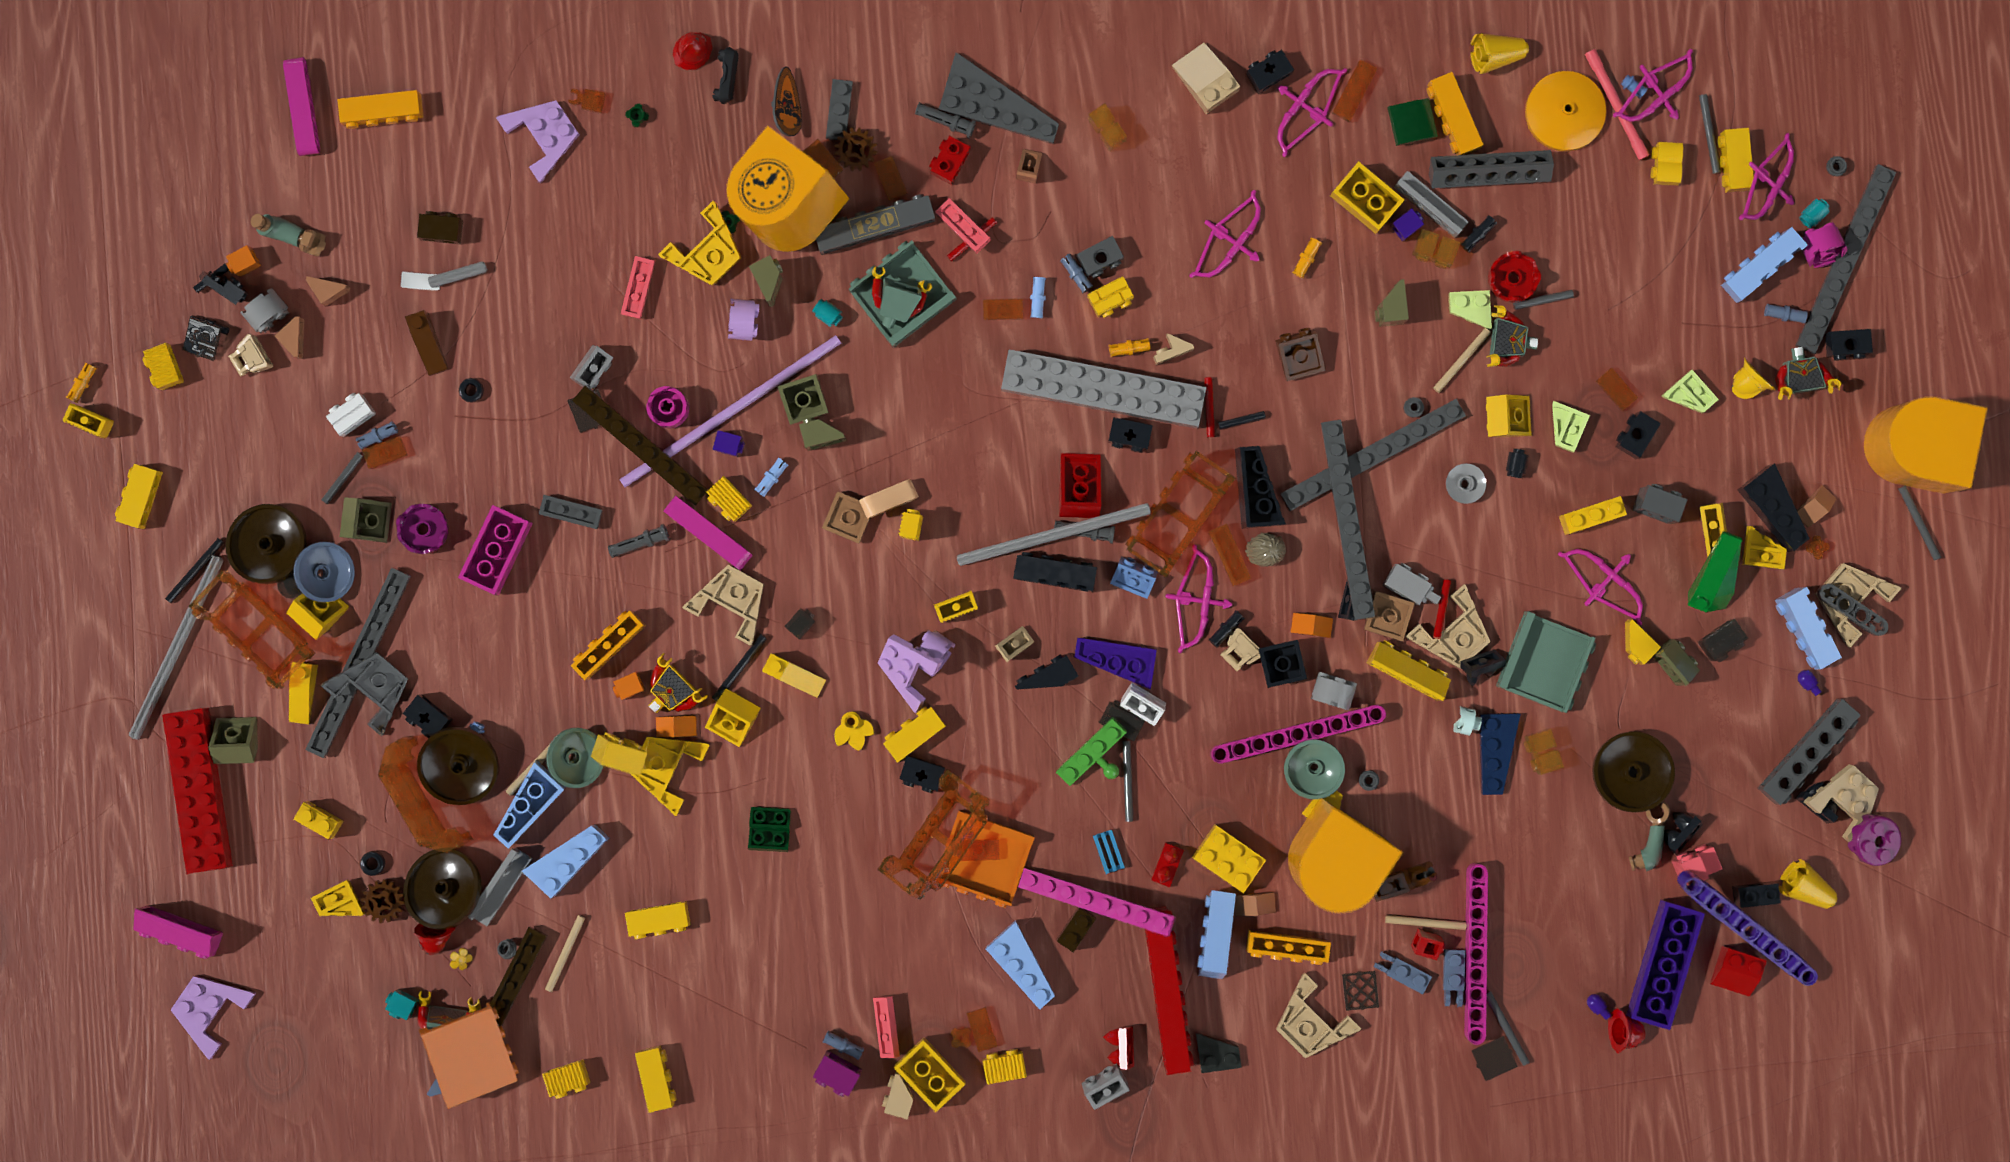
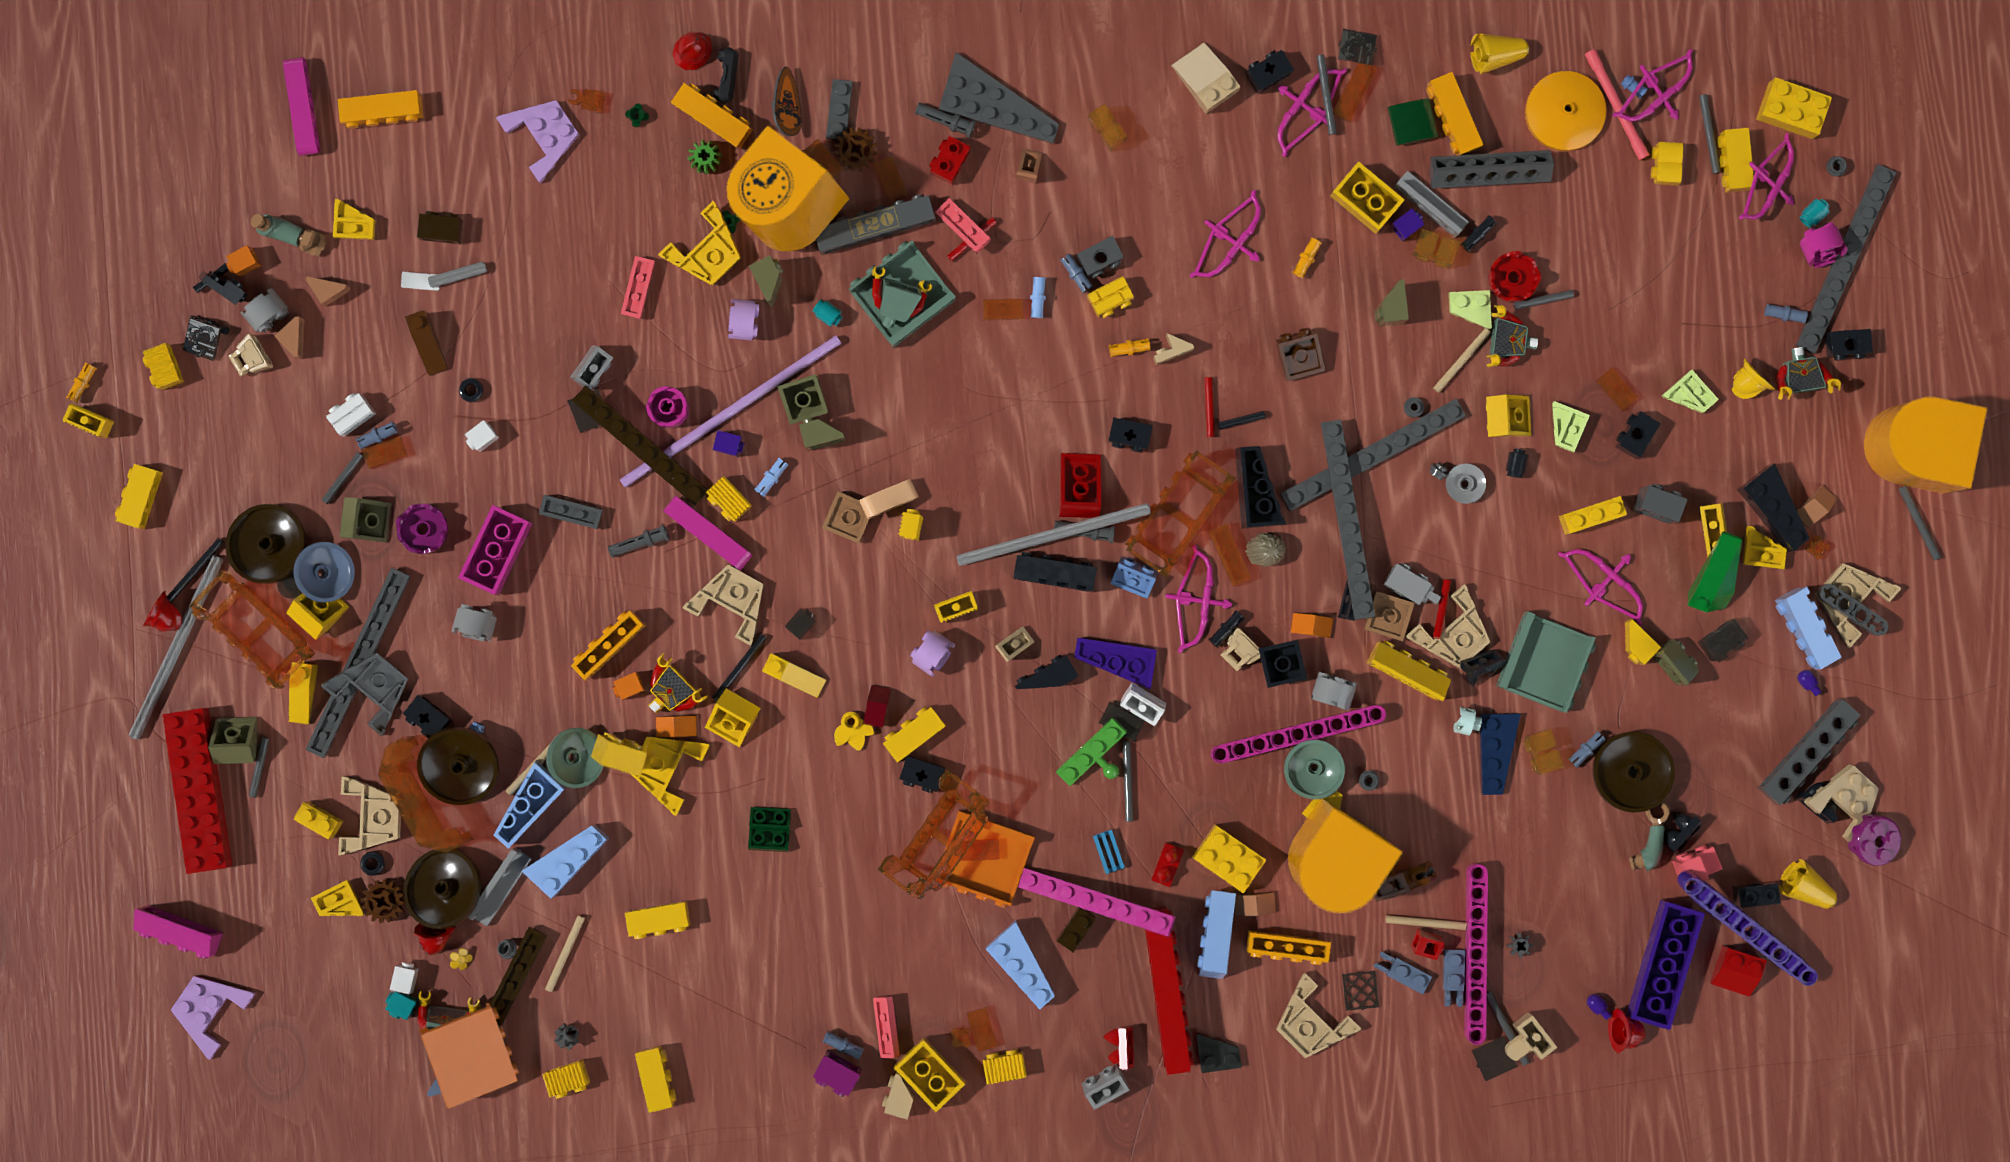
(164, 615): none -> red piece
(259, 767): none -> dark grey bar
(352, 223): none -> yellow wing
(378, 817): none -> tan wing
(404, 978): none -> white brick
(473, 623): none -> light grey brick
(481, 436): none -> white brick
(566, 1036): none -> dark grey gear
(698, 162): none -> bright green gear
(711, 115): none -> light orange brick
(877, 706): none -> dark red slope
(901, 663): lavender wing -> none
(1103, 389): light grey brick -> none
(1326, 94): none -> dark grey bar
(1357, 47): none -> clear smoke piece
(1438, 470): none -> dark grey plate
(1525, 944): none -> dark grey gear
(1530, 1038): none -> tan brick
(1587, 749): none -> sand blue pin
(1763, 264): light blue wedge -> none
(1794, 108): none -> yellow brick

